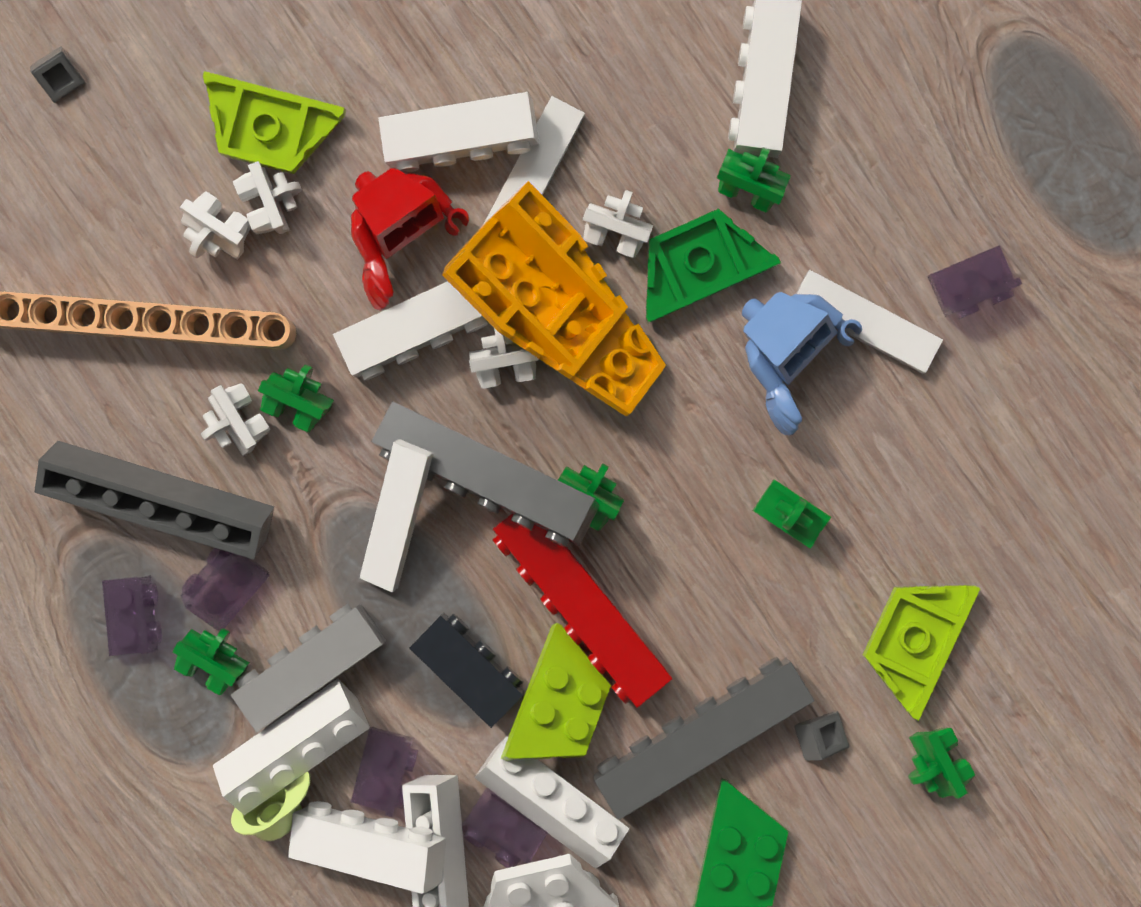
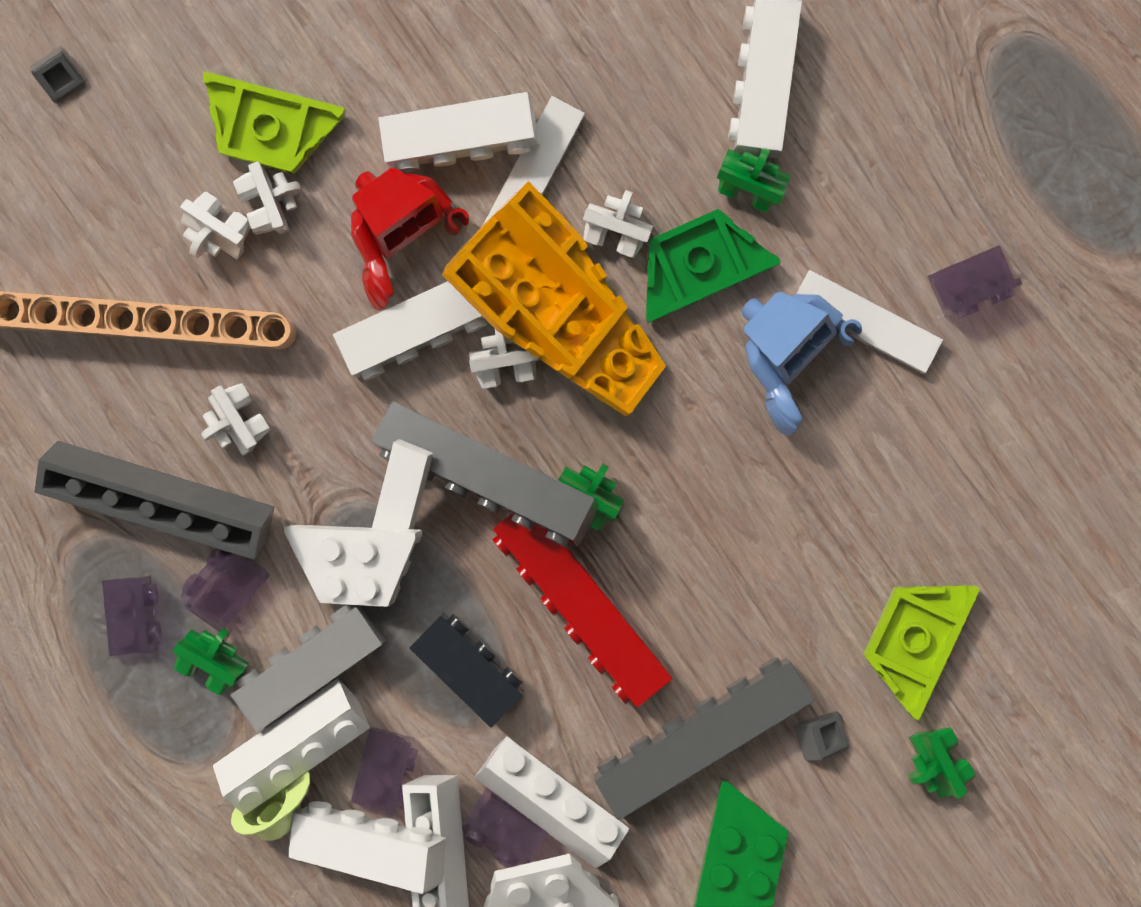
(298, 392): green hips -> none
(353, 562): none -> white wing
(558, 704): lime wing -> none
(791, 513): green hips -> none

